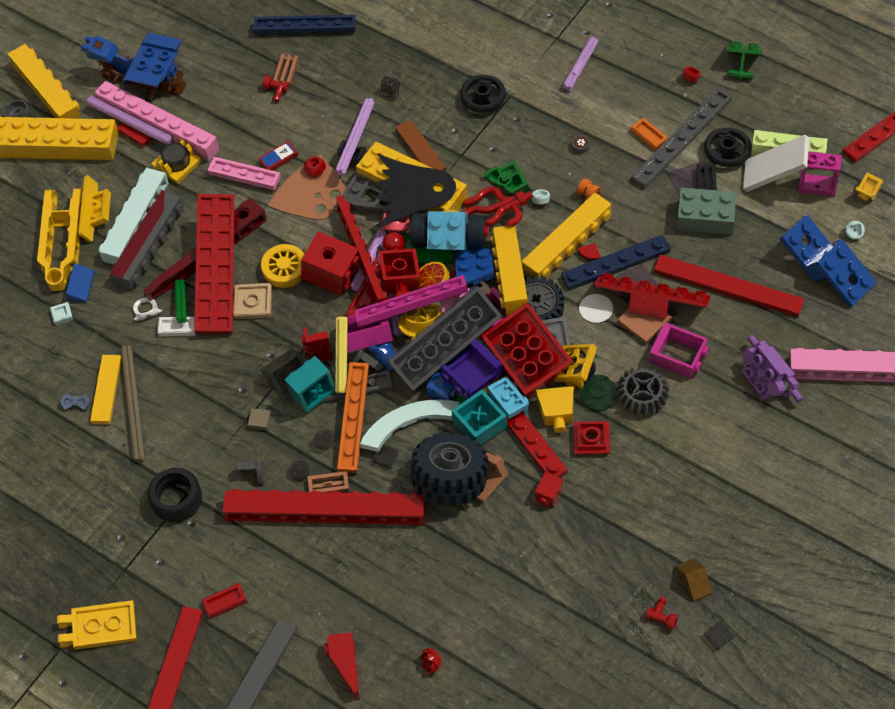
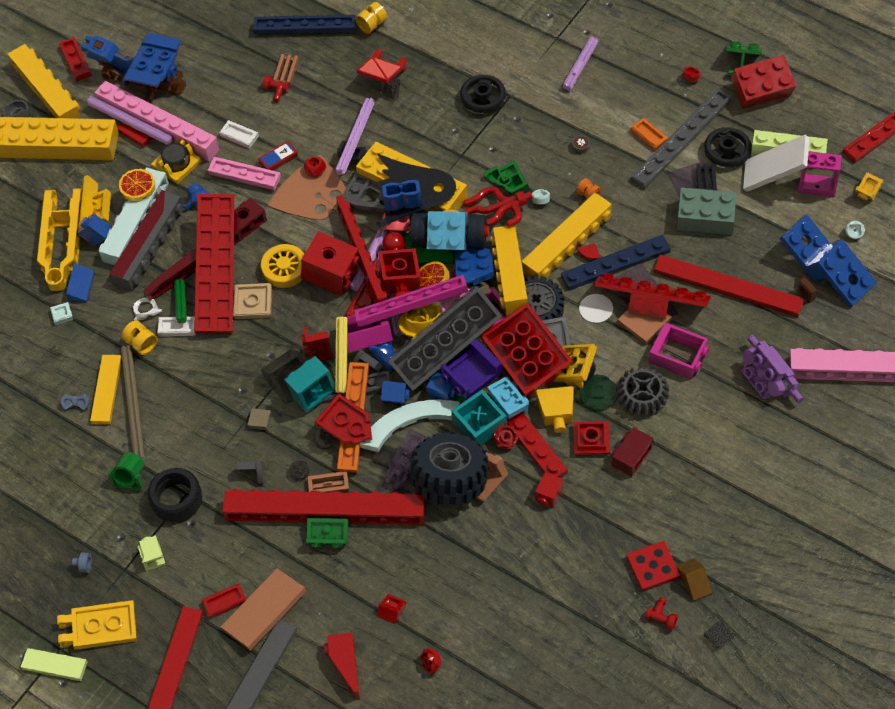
(54, 664): none -> yellowish green tile
(75, 59): none -> red tile
(84, 562): none -> sand blue tile
(93, 229): none -> blue brick
(127, 472): none -> green piece
(137, 184): none -> tile
(139, 337): none -> yellow wheel
(151, 553): none -> yellowish green window
(192, 191): none -> blue animal
(239, 134): none -> white tile
(263, 609): none -> nougat tile
(327, 531): none -> green bracket
(345, 421): none -> red tile
(369, 18): none -> yellow wheel
(381, 69): none -> flag
(391, 608): none -> red slope
(395, 392): none -> blue brick
(402, 195): none -> blue brick
(402, 461): none -> clear purple plate
(419, 146): dark orange tile -> none
(505, 430): none -> red plate
(632, 451): none -> dark red brick
(653, 566): none -> red tile
(763, 81): none -> red brick
(807, 290): none -> reddish brown tile

